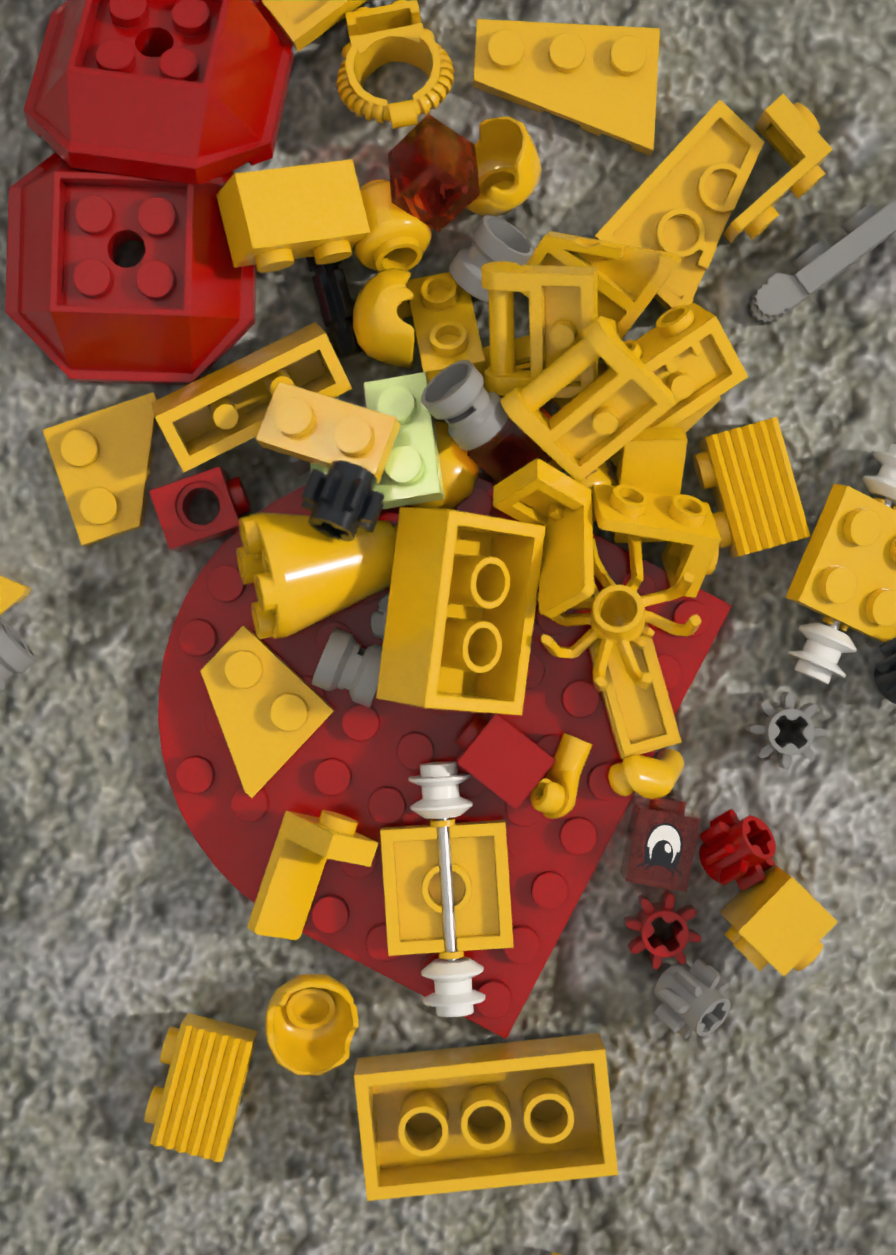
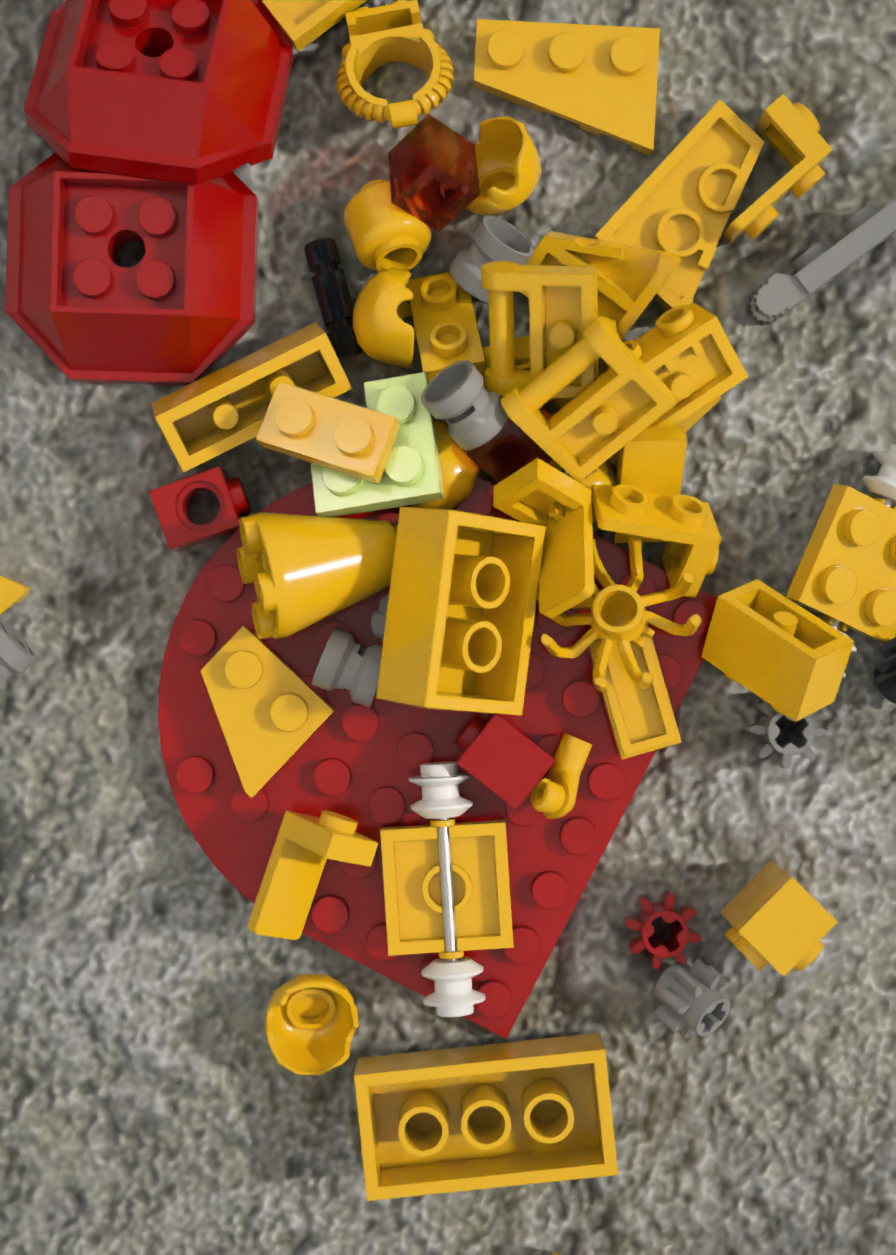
(105, 467): yellow wing -> none
(201, 1087): yellow brick -> none
(293, 215): yellow brick -> none
(342, 500): black gear -> none
(647, 775): yellow arm -> none
(660, 844): clear red brick -> none
(737, 849): red gear -> none
(751, 488): yellow brick -> none
(776, 649): none -> yellow brick

